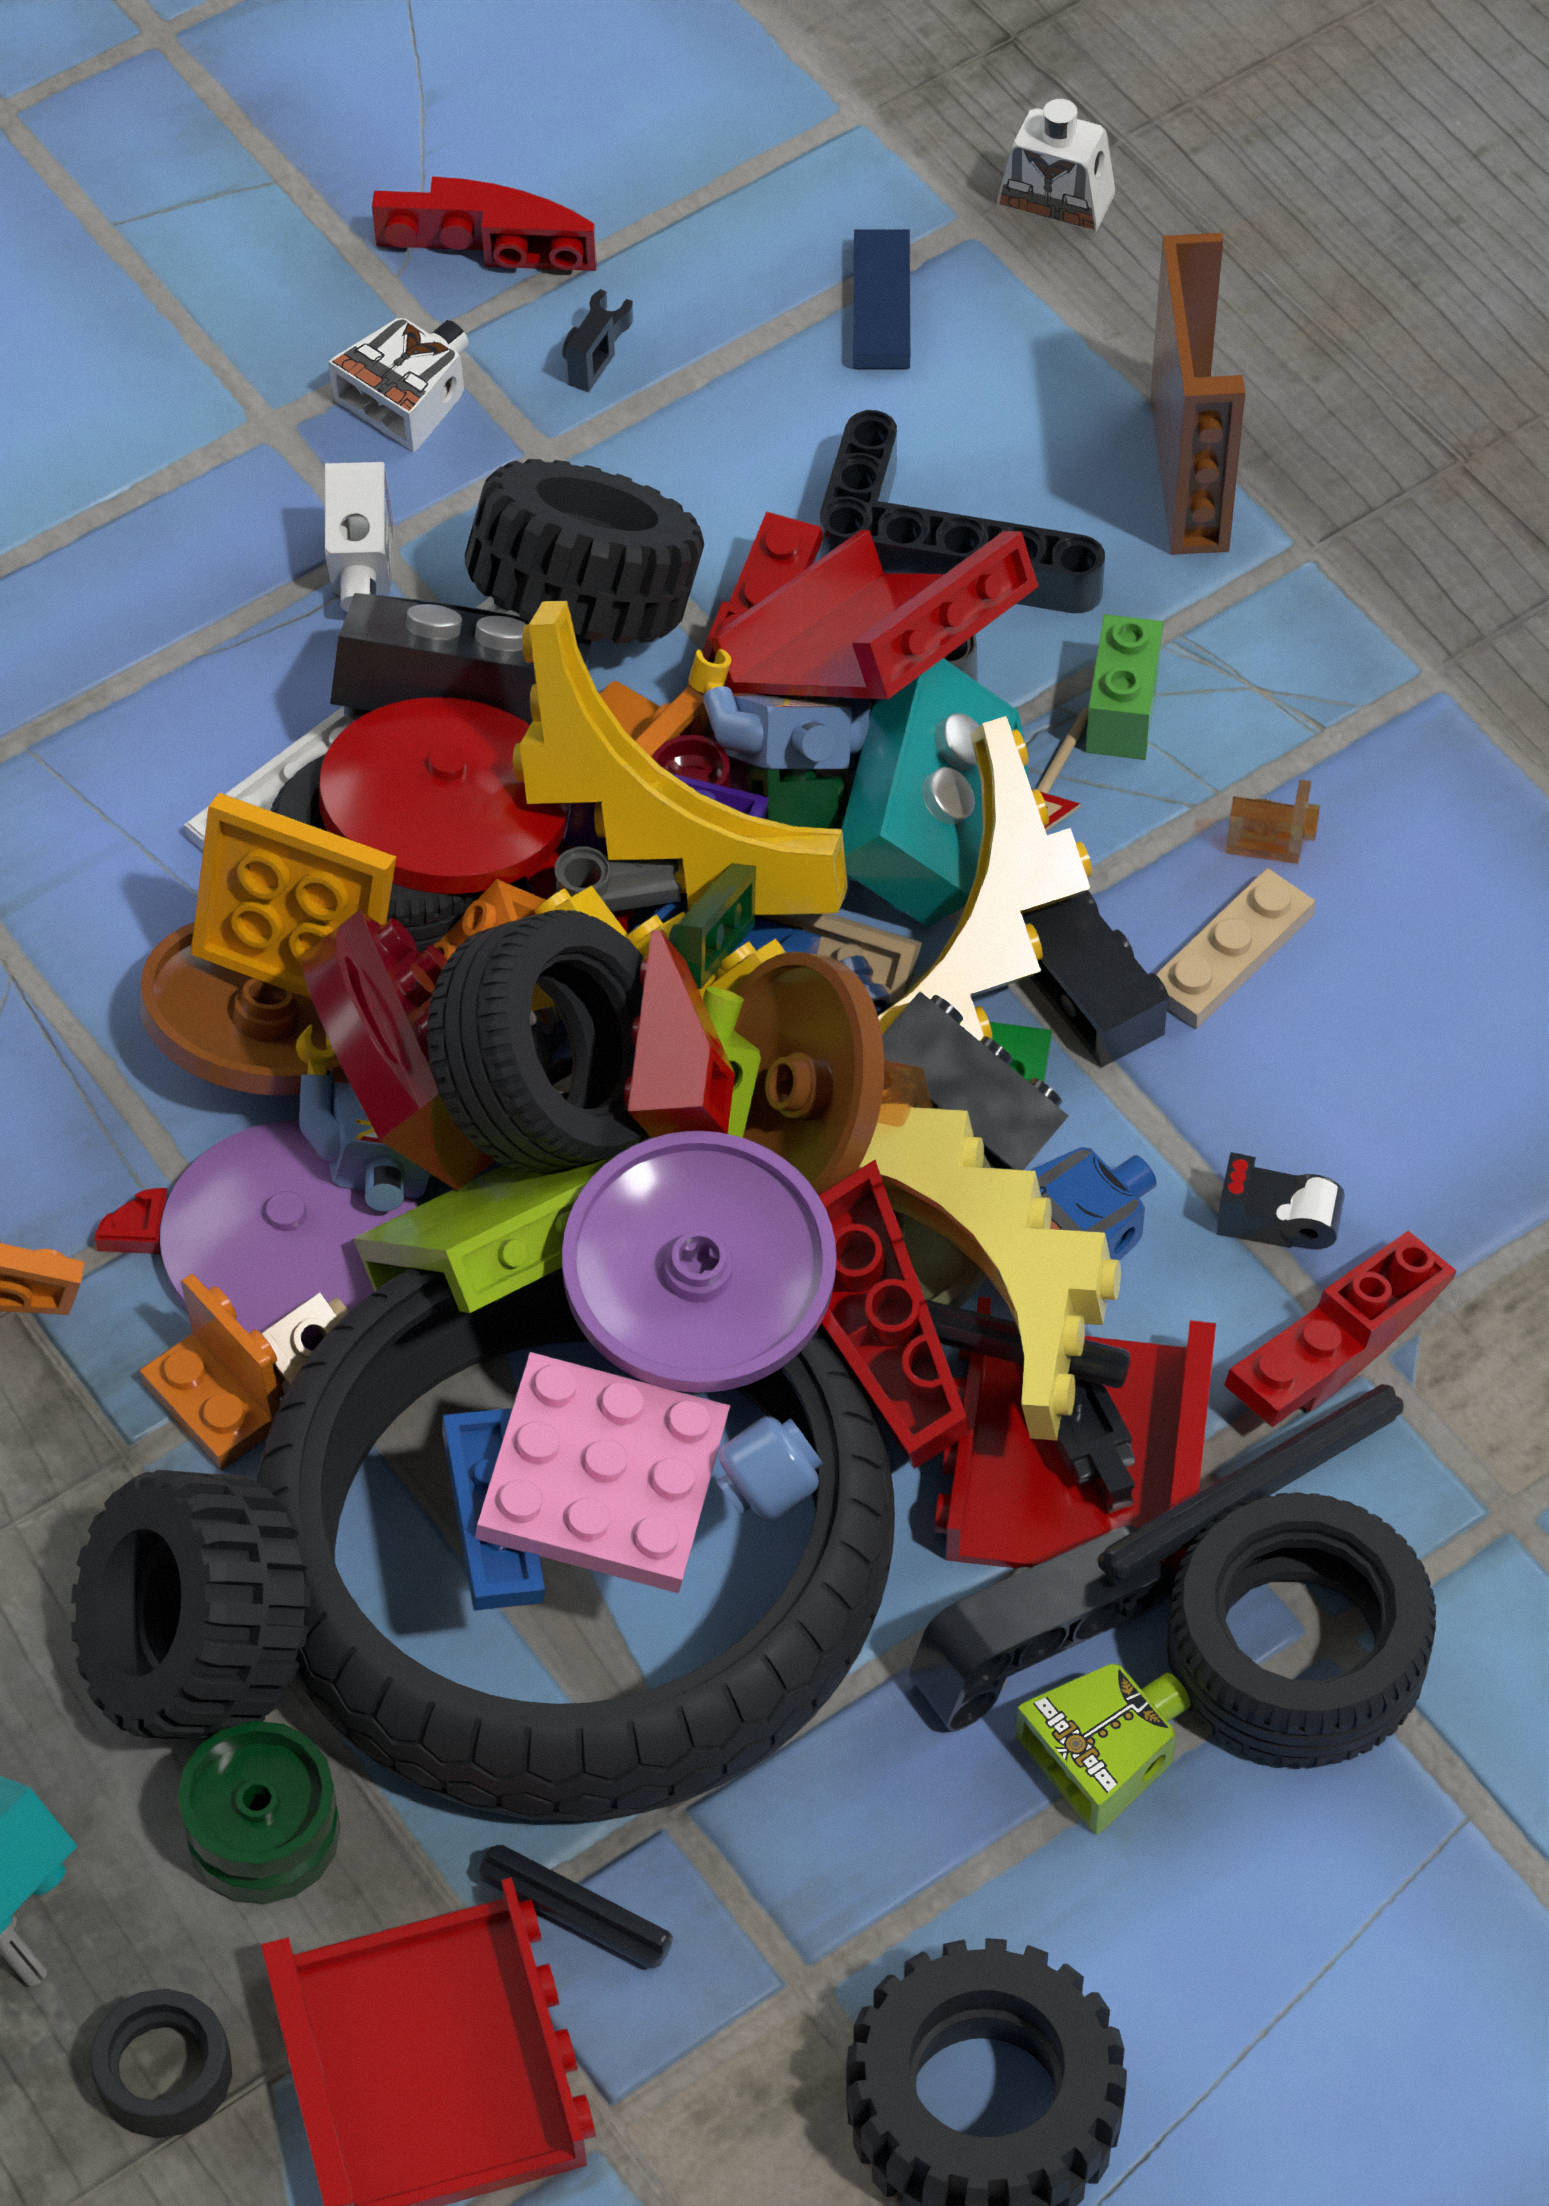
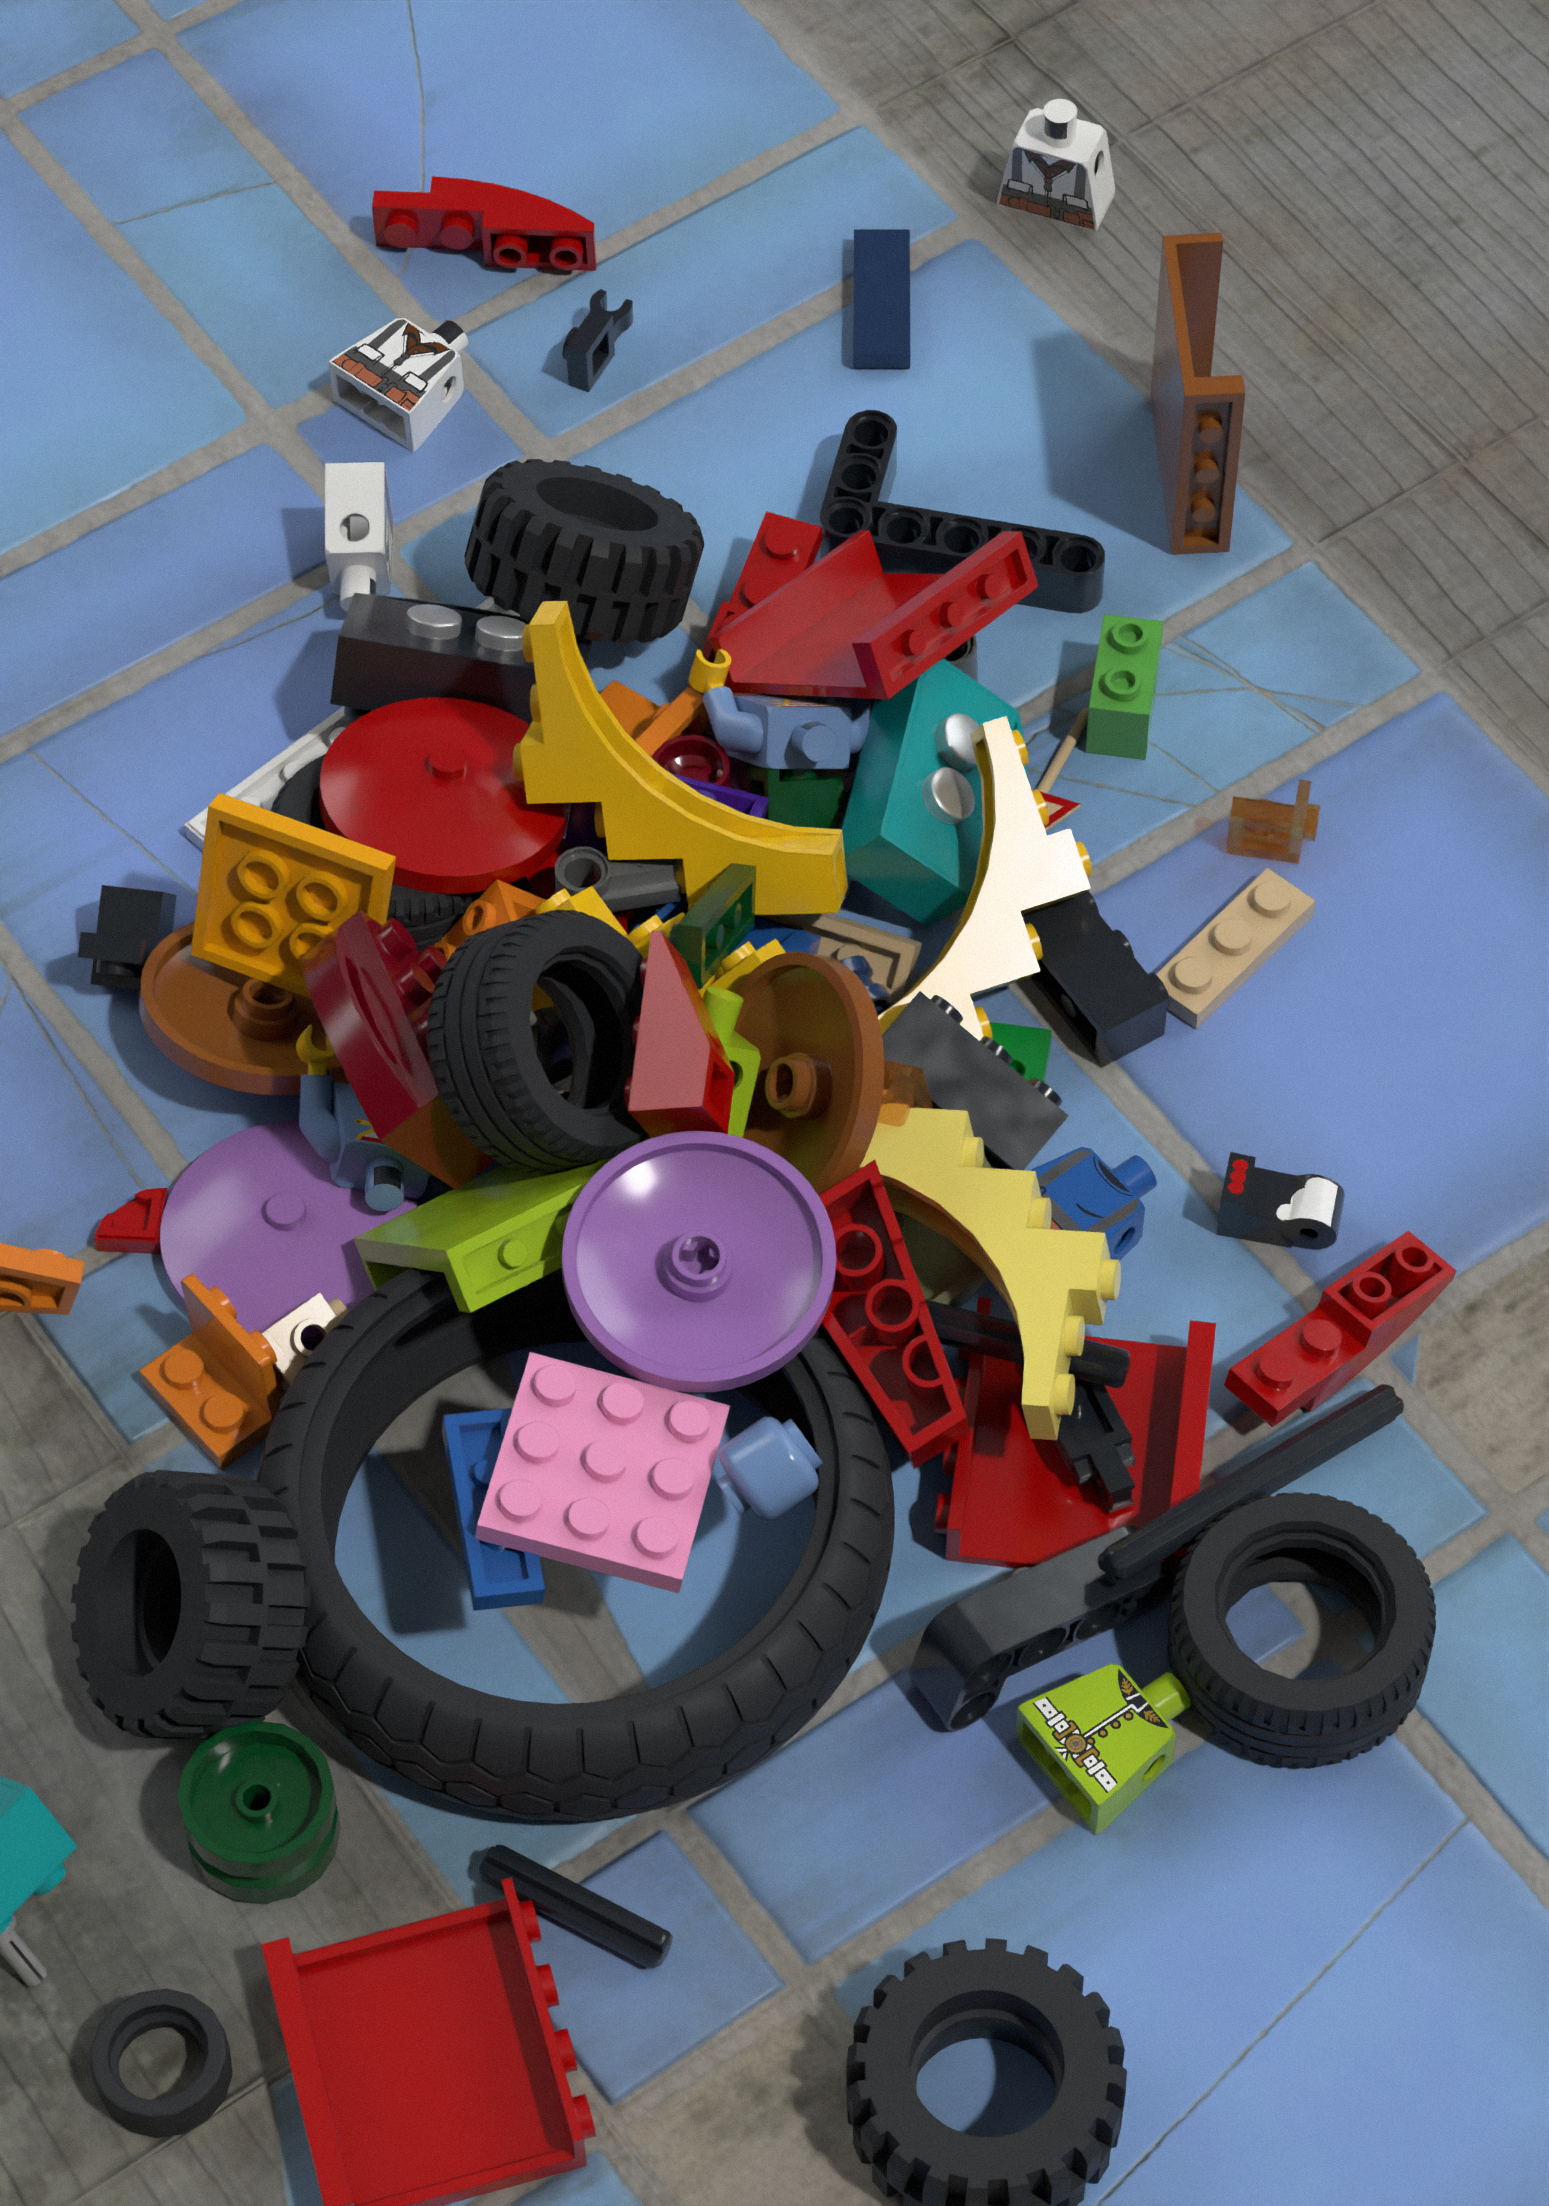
(127, 932): none -> black brick

